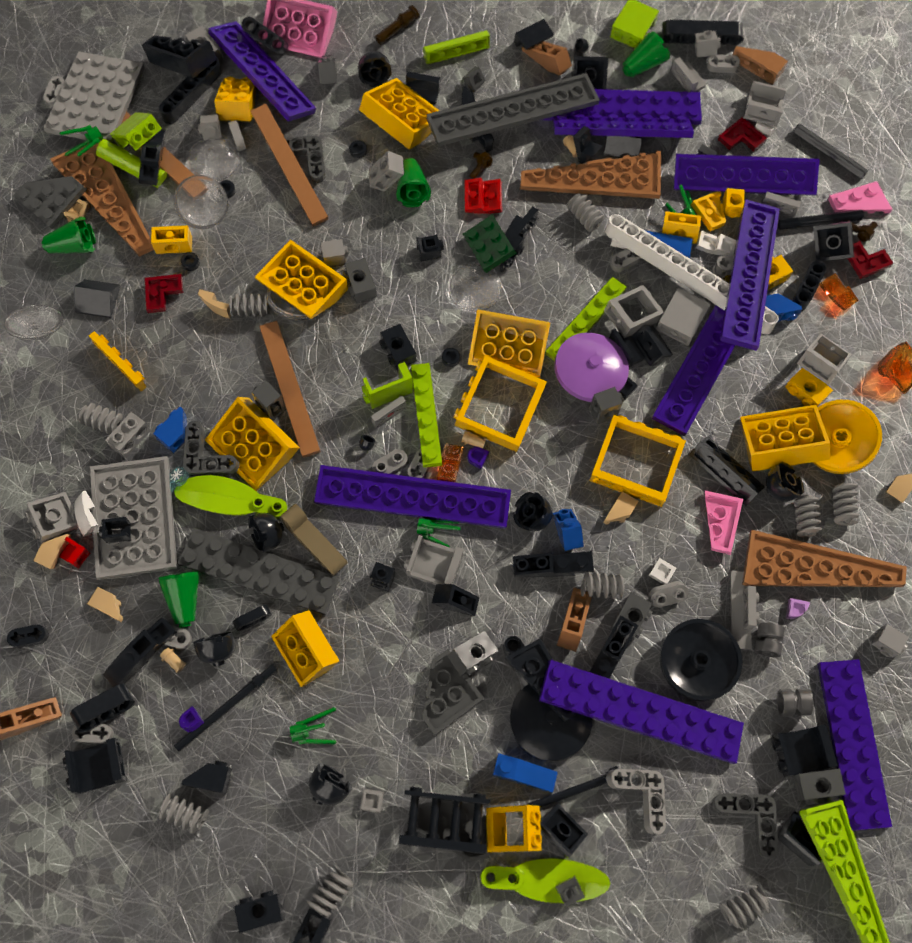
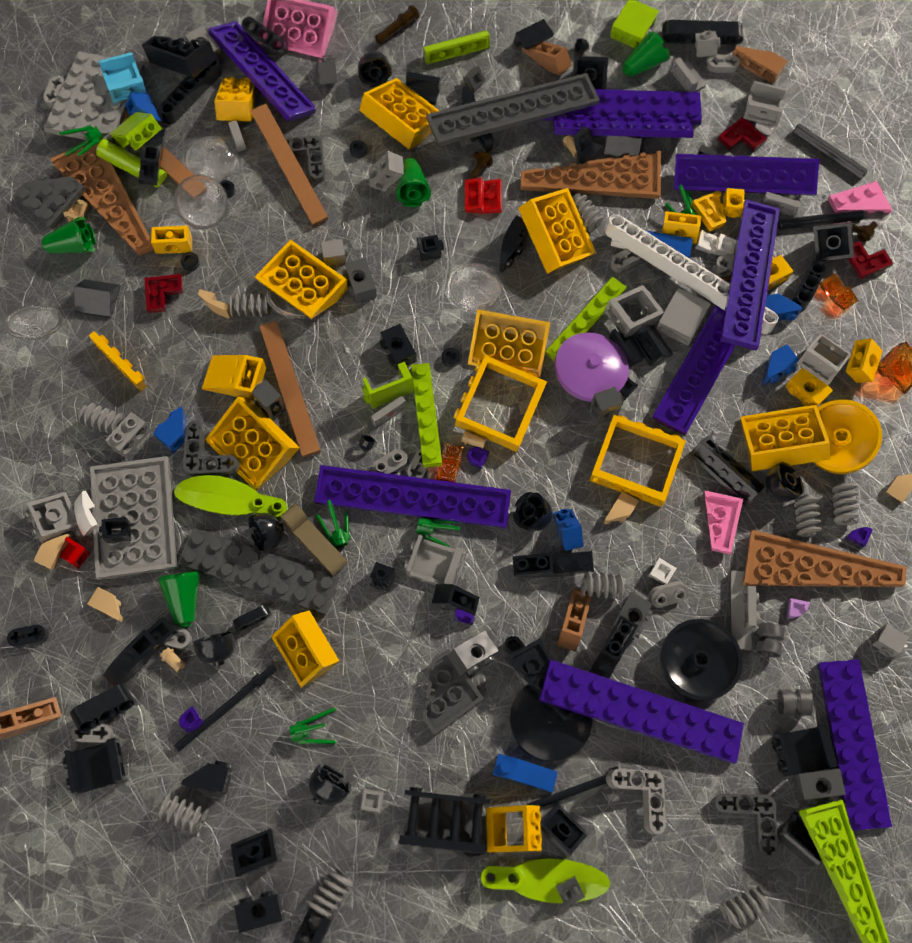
(122, 76): none -> medium azure panel
(143, 104): none -> blue slope
(178, 476): clear light blue tile -> none
(209, 126): light grey brick -> none
(234, 375): none -> yellow slope
(255, 853): none -> black slope
(339, 537): none -> green plant
(464, 617): none -> dark purple tile
(489, 243): dark green plate -> none
(556, 230): none -> yellow slope
(779, 363): none -> blue slope
(860, 536): none -> dark purple tile
(864, 360): none -> yellow brick

